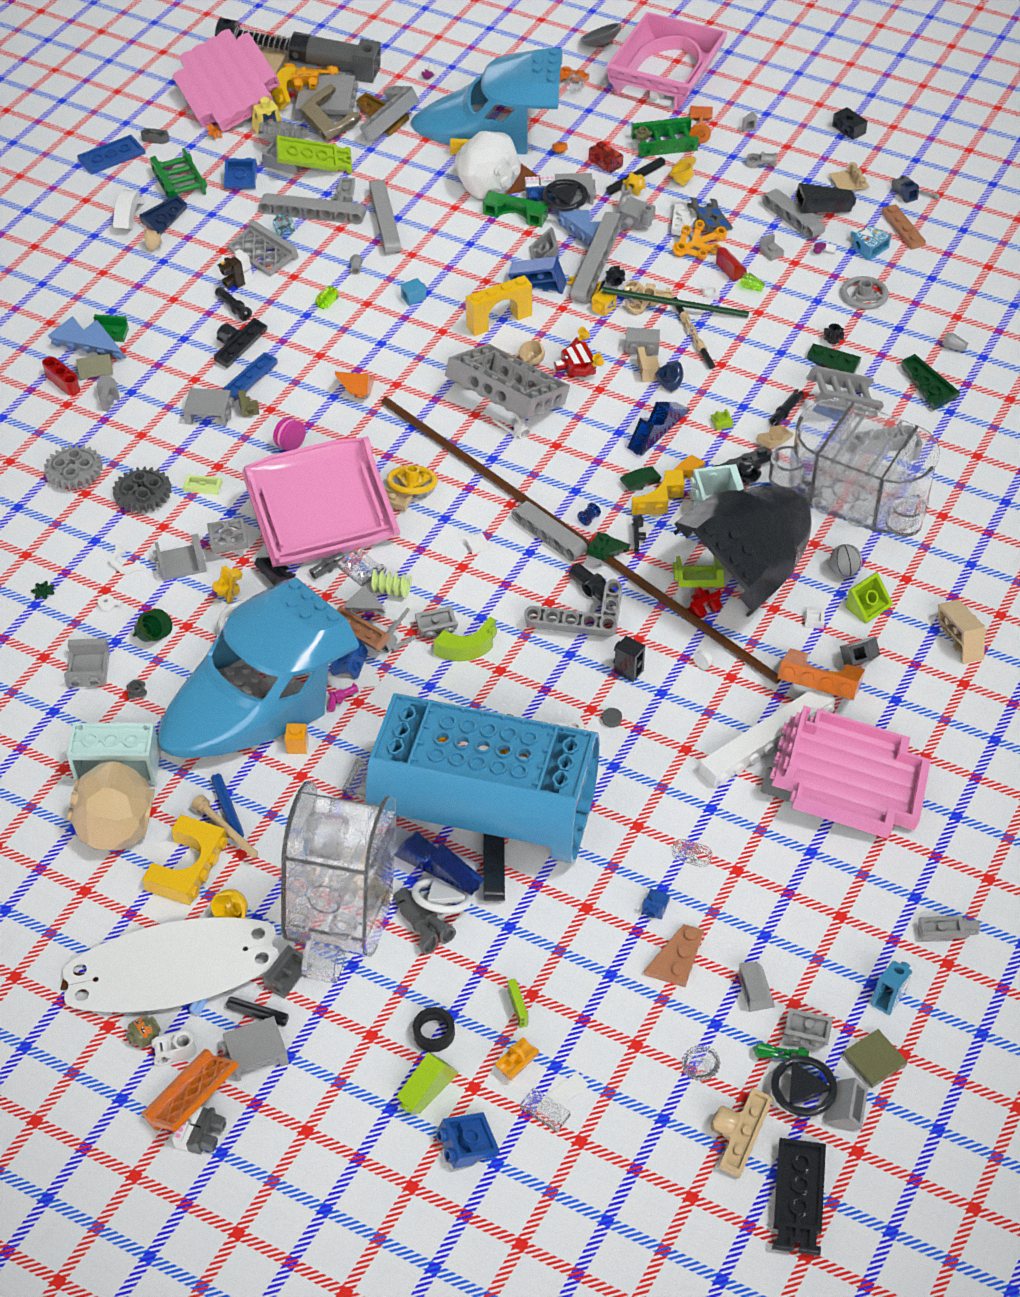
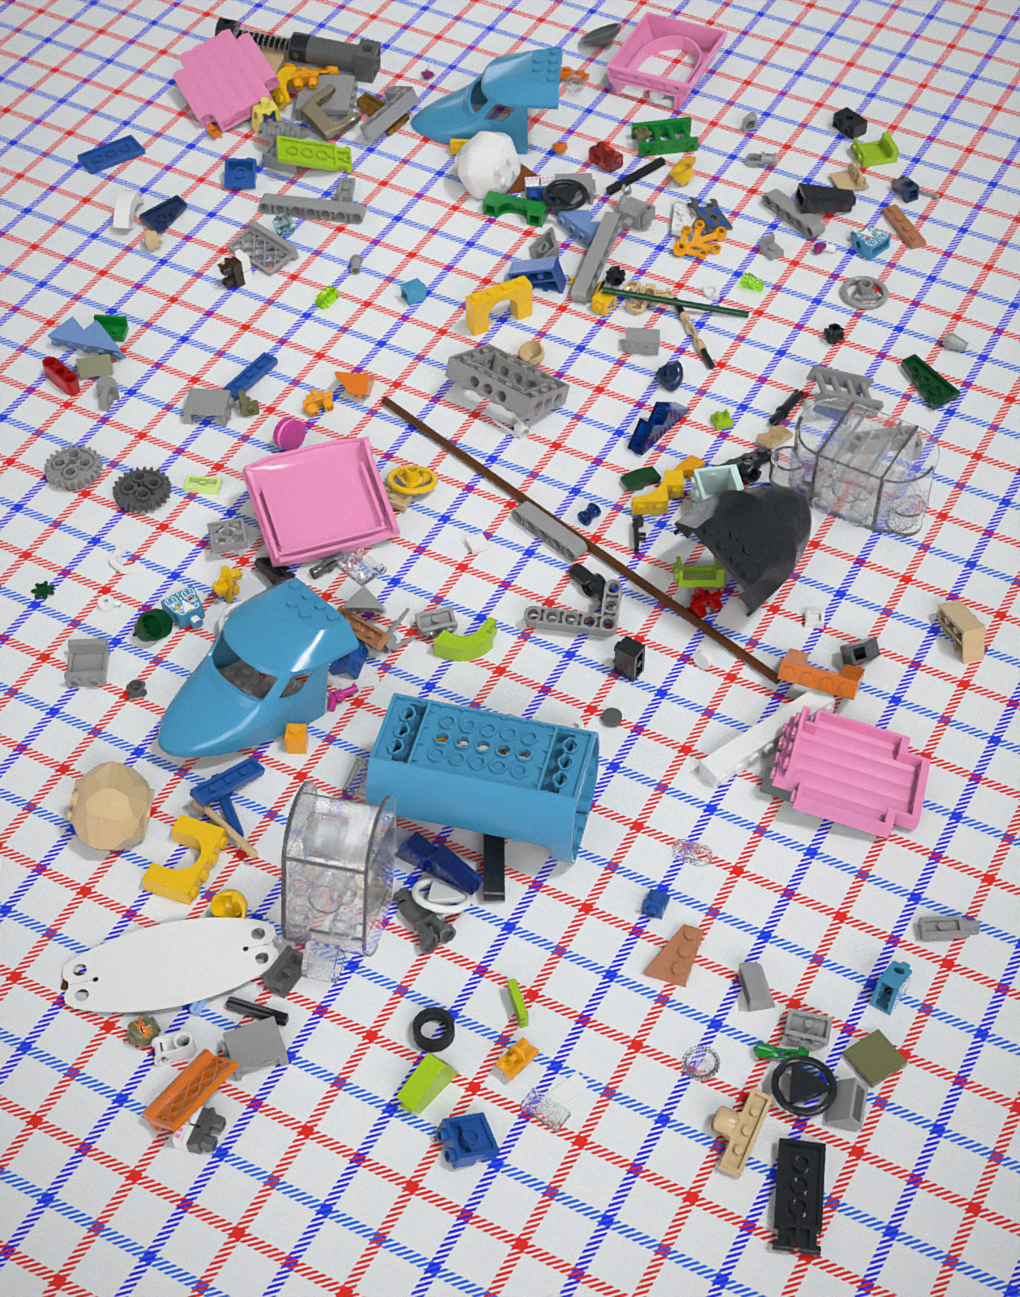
(118, 742): light aqua hose -> none
(155, 136): dark grey beam -> none
(167, 183): green fence -> none
(180, 561): light grey panel -> none
(184, 608): none -> dark azure torso
(227, 782): none -> blue plate
(237, 306): black pin -> none
(237, 341): black plate -> none
(317, 399): none -> light orange hips
(384, 216): light grey beam -> none
(390, 584): yellowish green piece -> none
(577, 357): red torso -> none
(605, 546): dark green wing -> none
(636, 182): yellow rock -> none
(647, 365): tan panel -> none
(701, 129): orange piece -> none
(729, 264): red brick -> none
(833, 358): dark green wing -> none
(845, 560): light grey piece -> none
(868, 598): lime slope -> none
(875, 152): none -> lime panel

